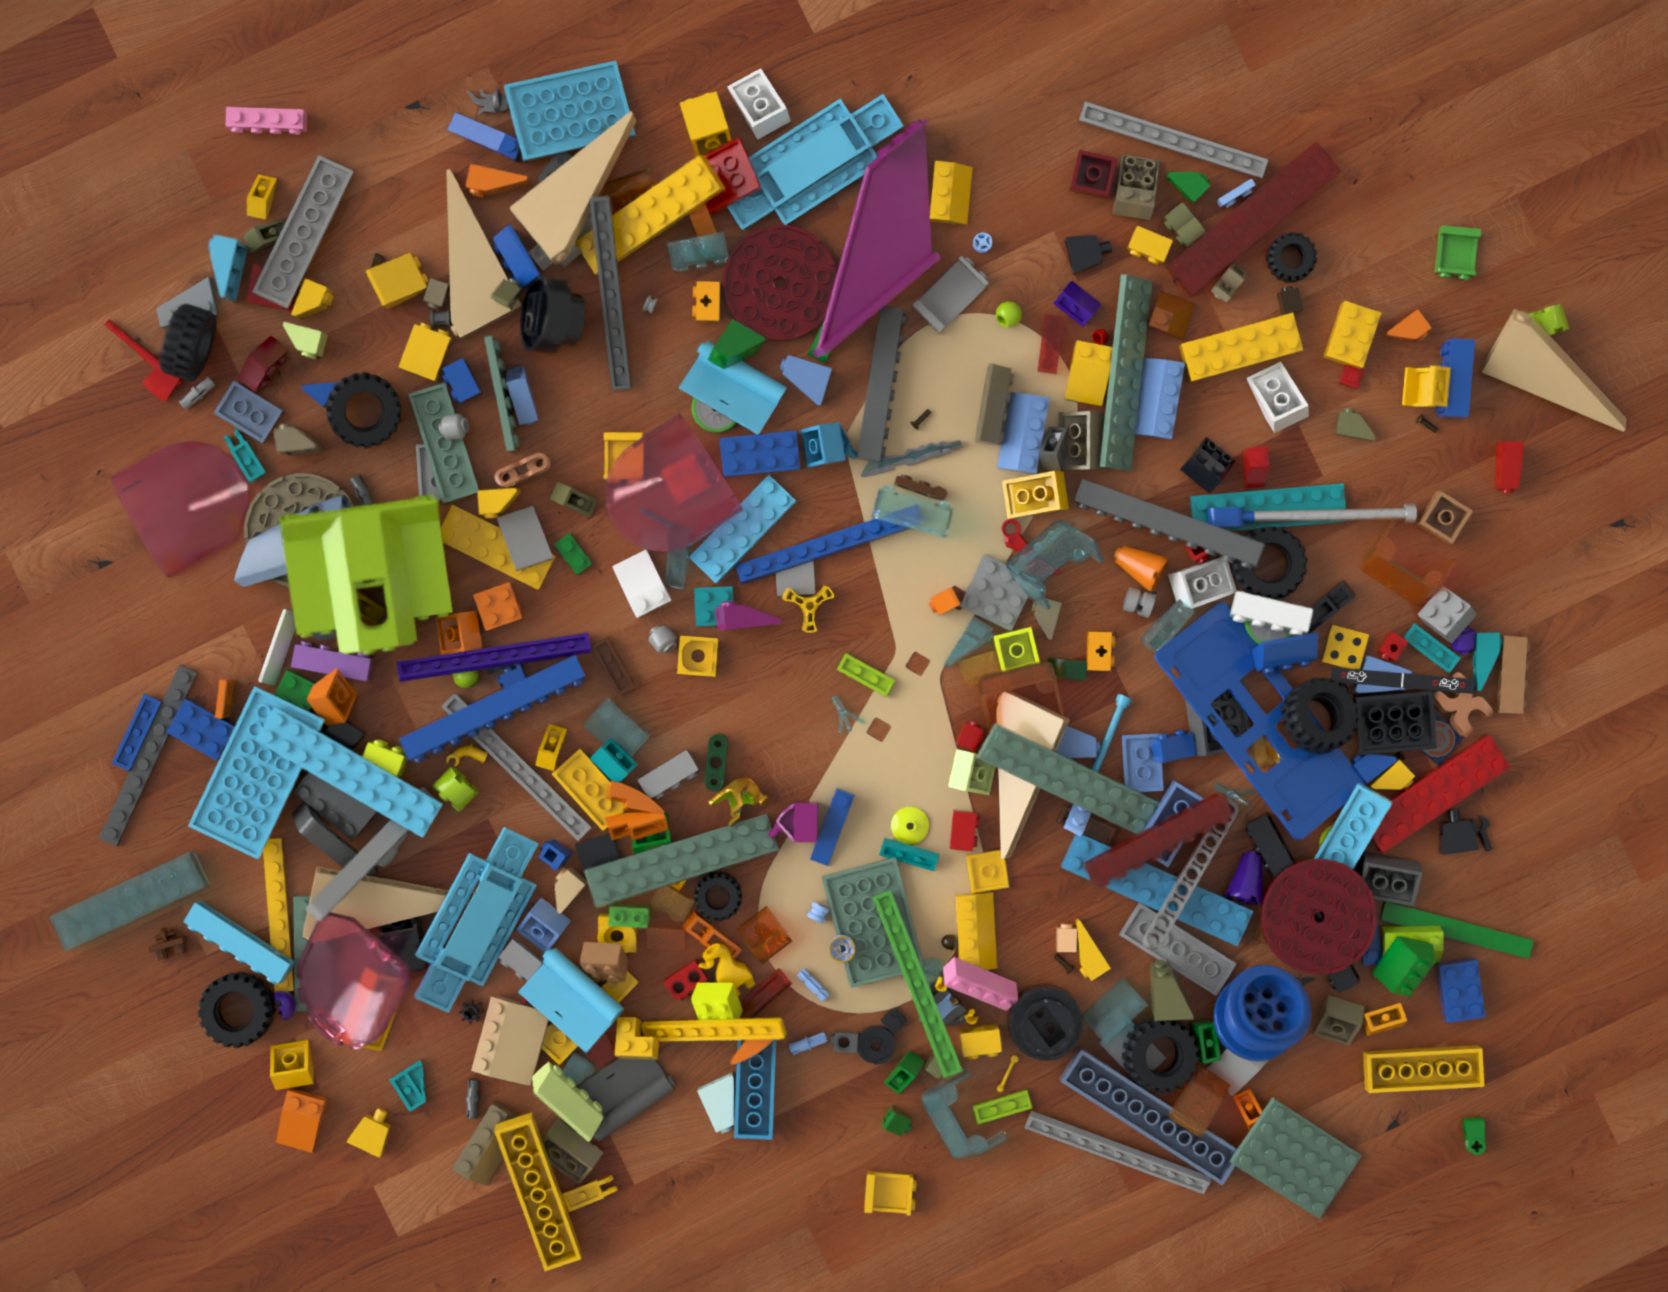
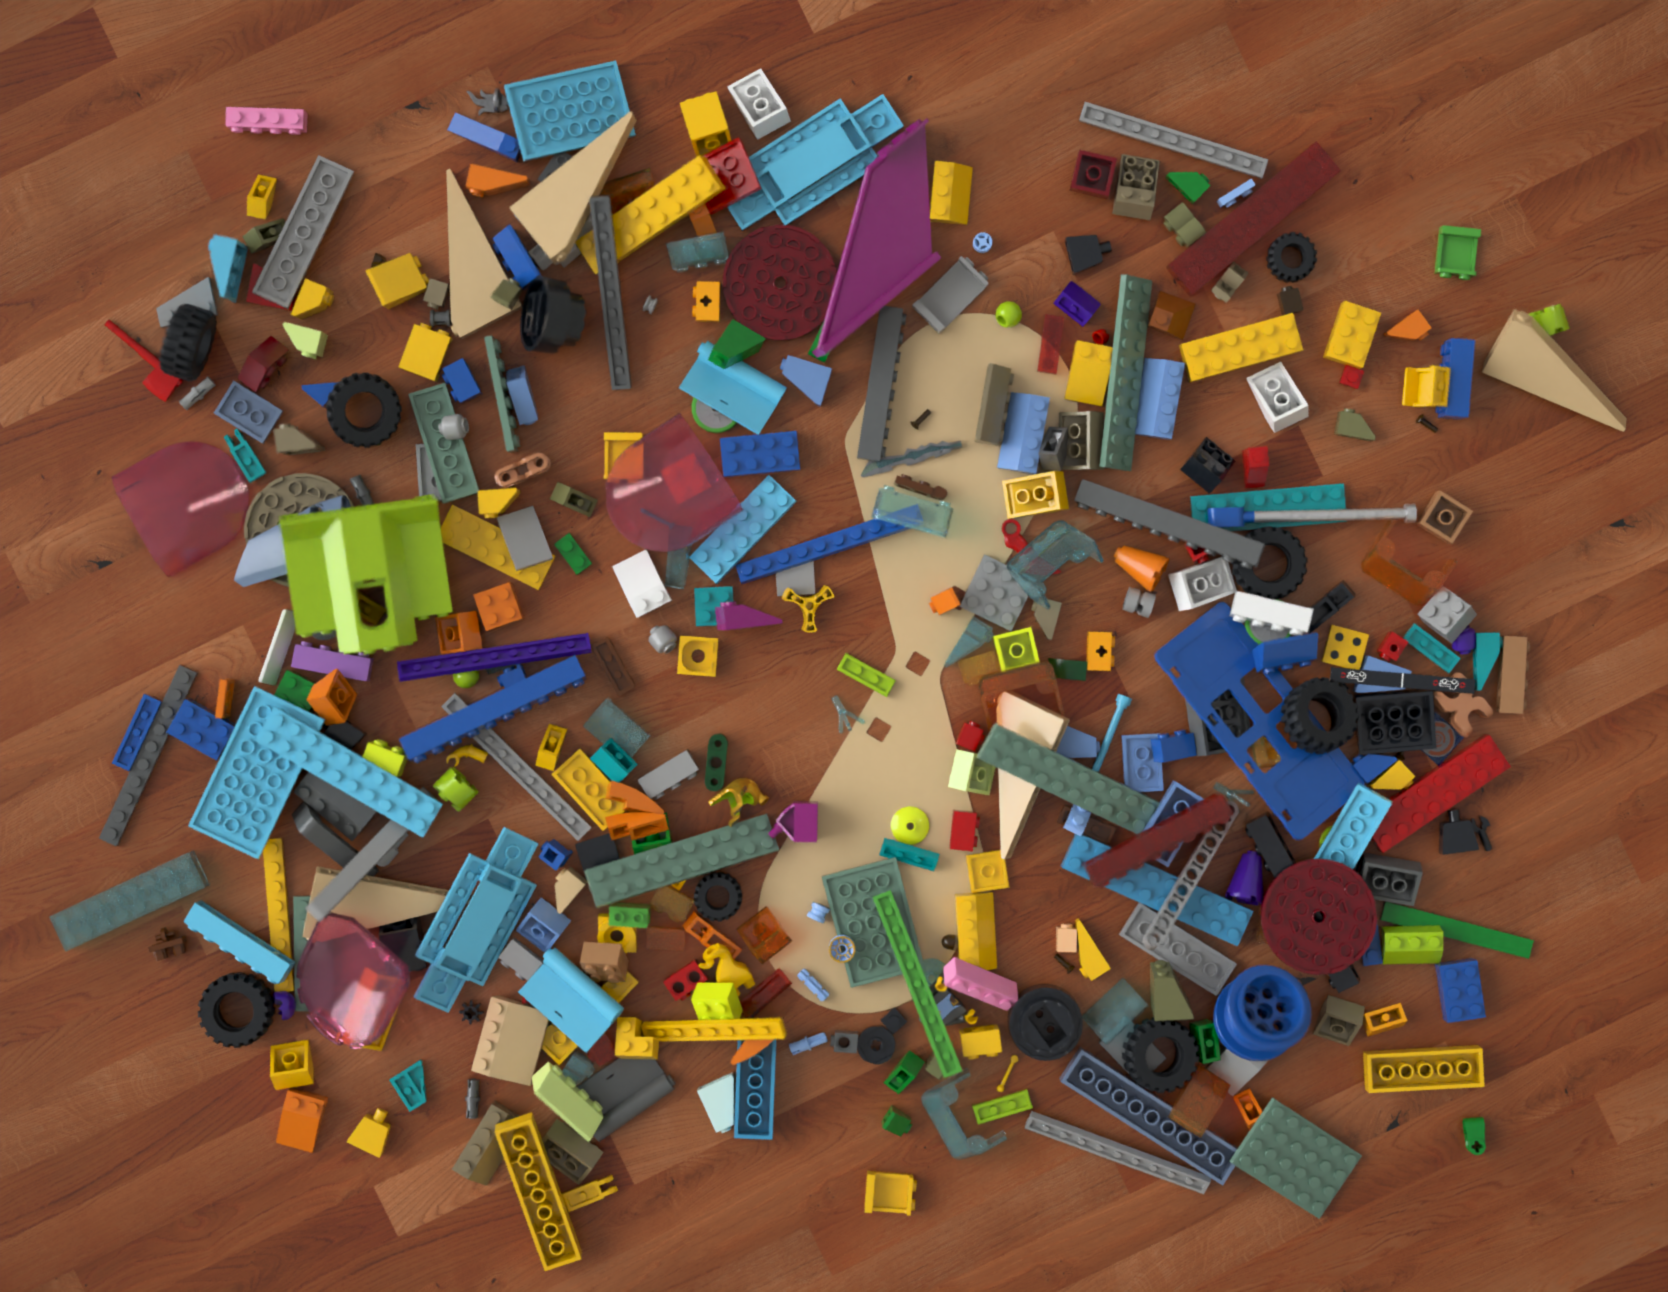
(826, 444): dark azure piece -> none
(832, 826): blue slope -> none
(1149, 245): yellow brick -> none
(1167, 626): clear light blue slope -> none
(1405, 965): green slope -> none
(1508, 465): red slope -> none

